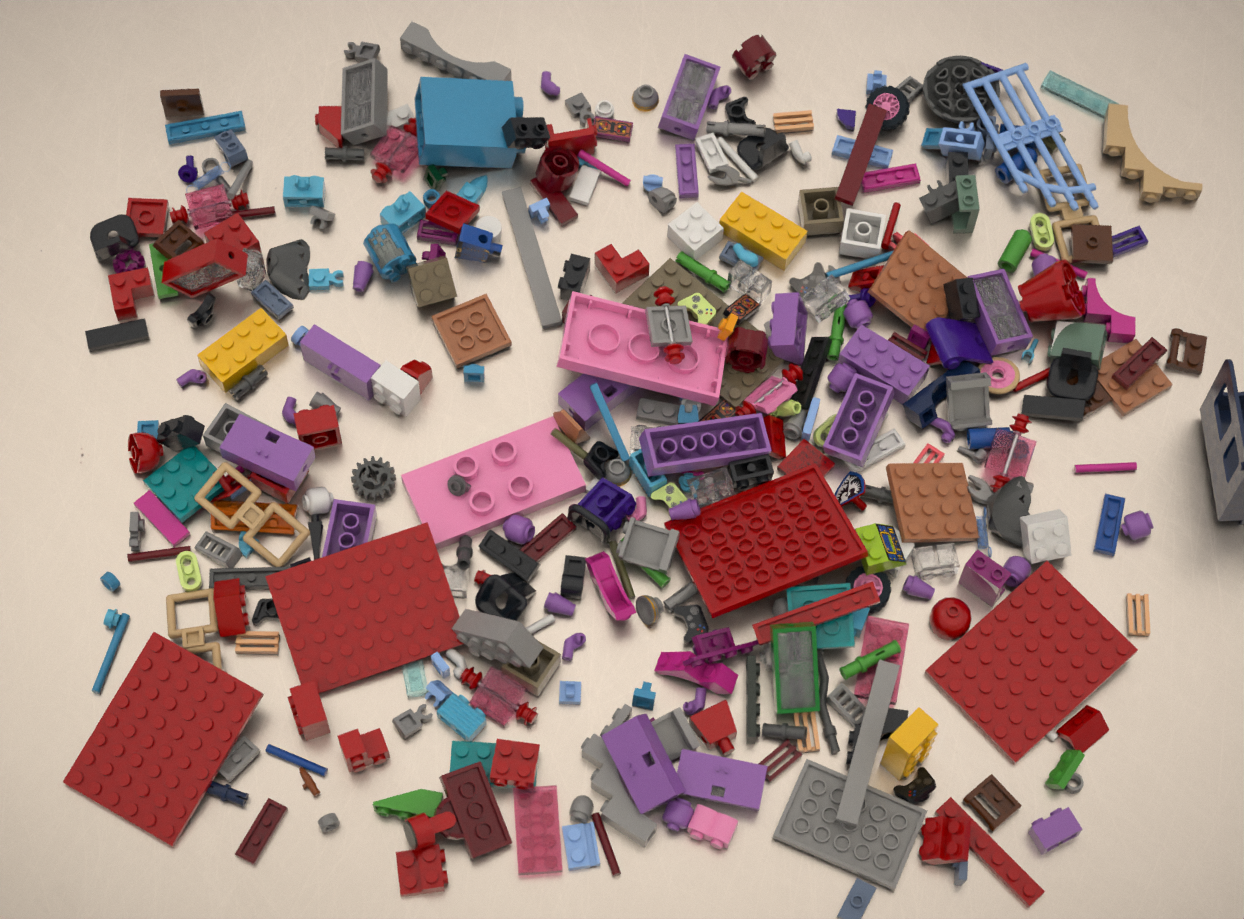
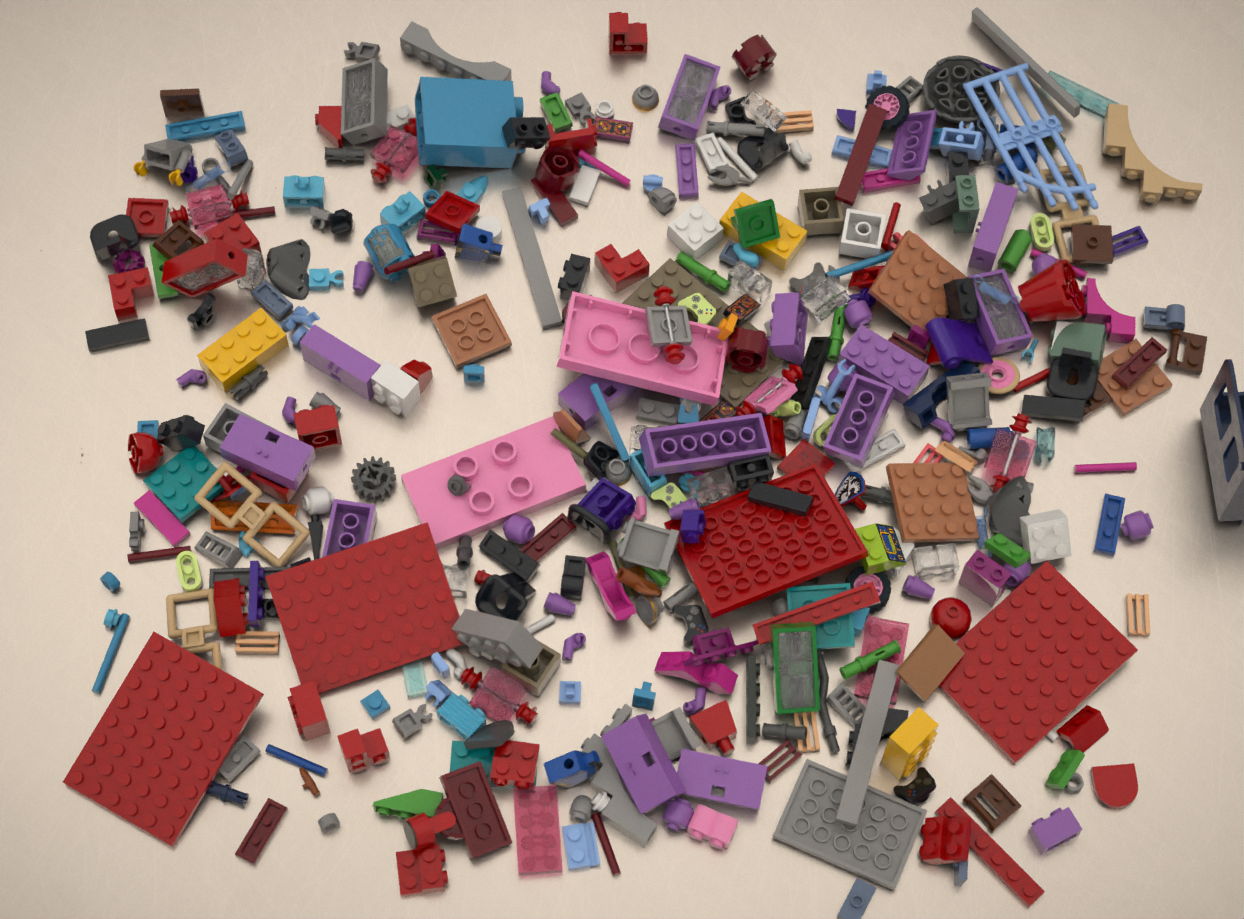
(168, 155): none -> light grey torso
(256, 594): none -> dark purple plate
(299, 316): none -> light blue bar
(341, 221): none -> black piece
(375, 704): none -> dark azure plate
(409, 262): none -> dark red bar
(491, 735): none -> dark grey tile
(556, 112): none -> bright green plate
(571, 768): none -> blue torso
(600, 801): none -> white plate
(626, 37): none -> red brick
(635, 579): none -> dark orange plant
(692, 525): none -> dark purple brick
(756, 223): none -> green bracket
(763, 110): none -> clear piece
(780, 498): none -> black tile
(828, 395): none -> light blue bar
(912, 145): none -> medium lavender slope
(929, 662): none -> medium nougat tile
(956, 456): none -> light nougat tile
(992, 227): none -> medium lavender brick
(993, 291): none -> light blue piece
(1007, 550): none -> bright green plate
(1035, 71): none -> light grey tile
(1045, 443): none -> clear light blue piece
(1115, 784): none -> red tile
(1164, 318): none -> sand blue plate

